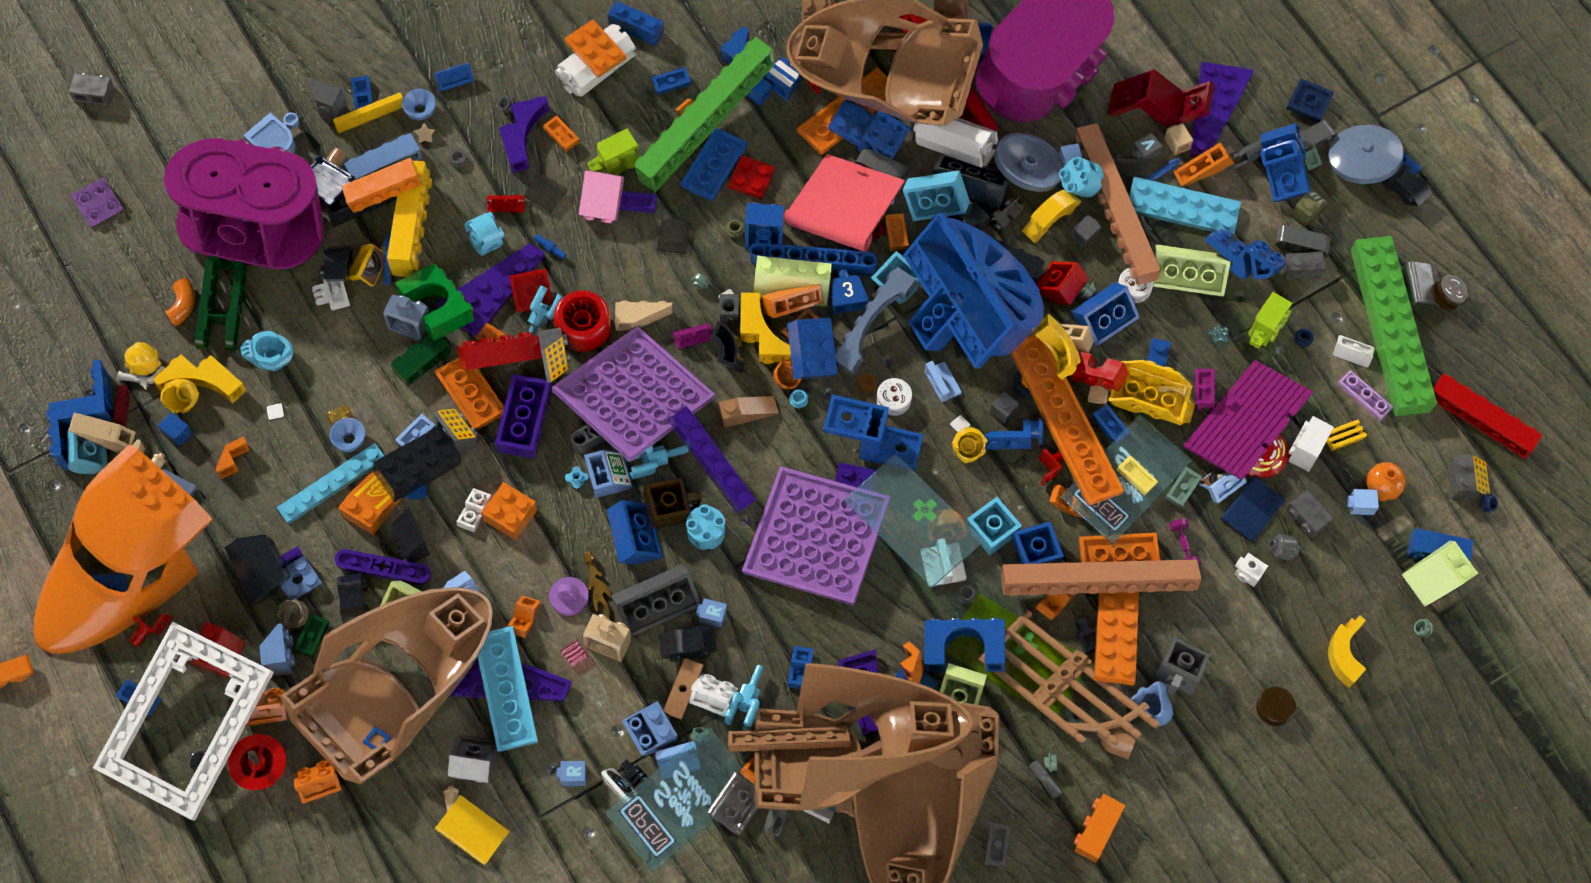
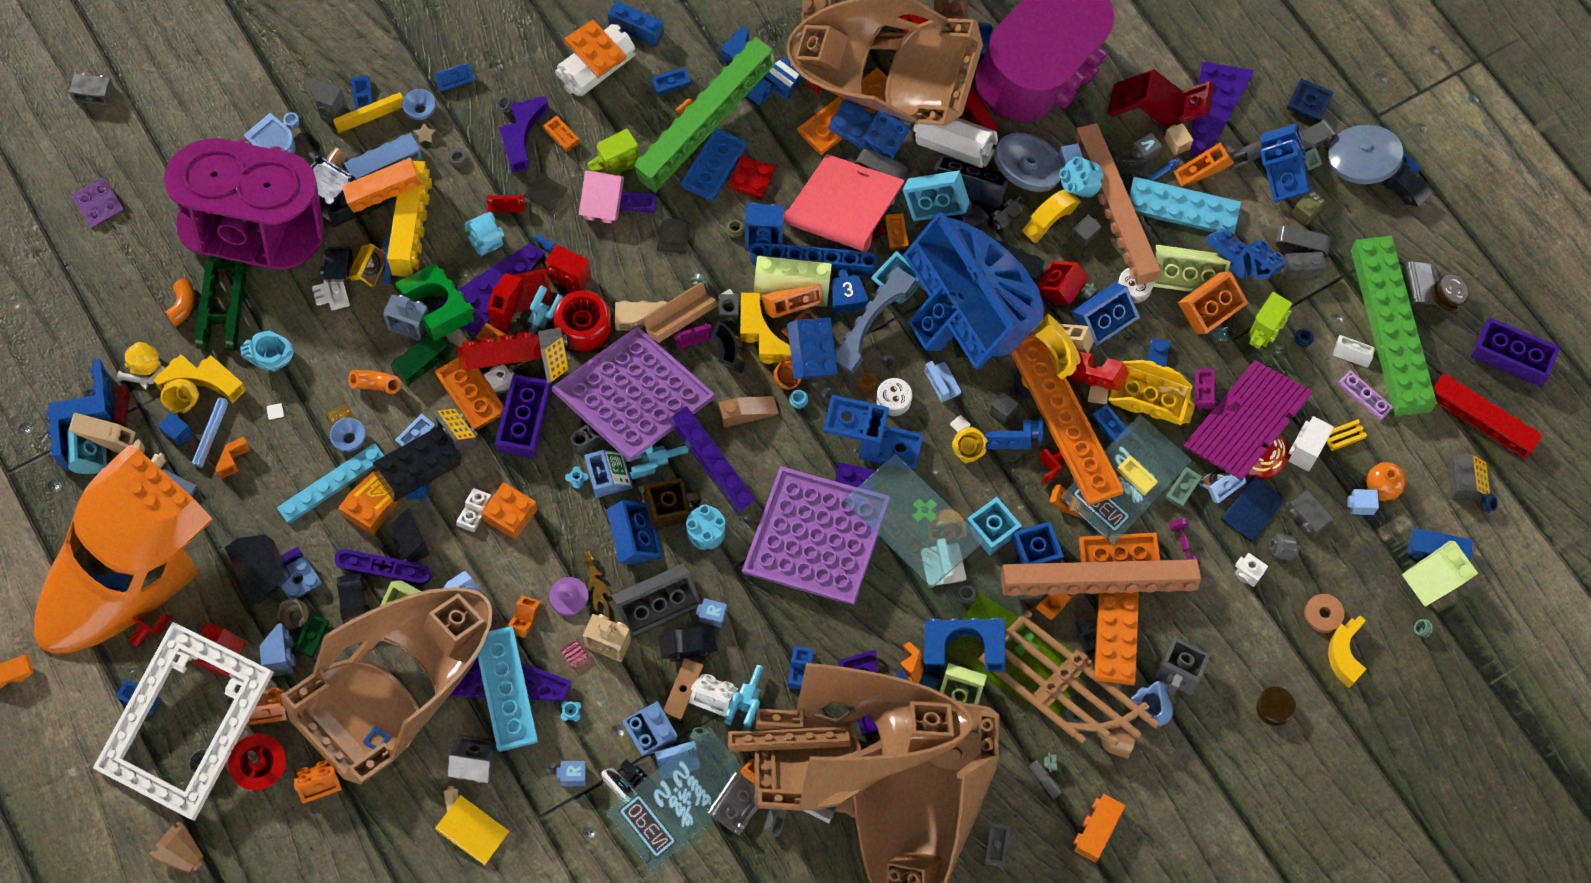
(178, 850): none -> medium nougat cone
(210, 432): none -> light blue axle
(374, 380): none -> orange cylinder
(499, 378): none -> white brick
(504, 301): none -> red slope
(566, 706): none -> medium azure plate
(568, 269): none -> red brick
(679, 312): none -> medium nougat panel
(1213, 302): none -> orange brick
(1326, 602): none -> nougat tile
(1515, 352): none -> dark purple brick

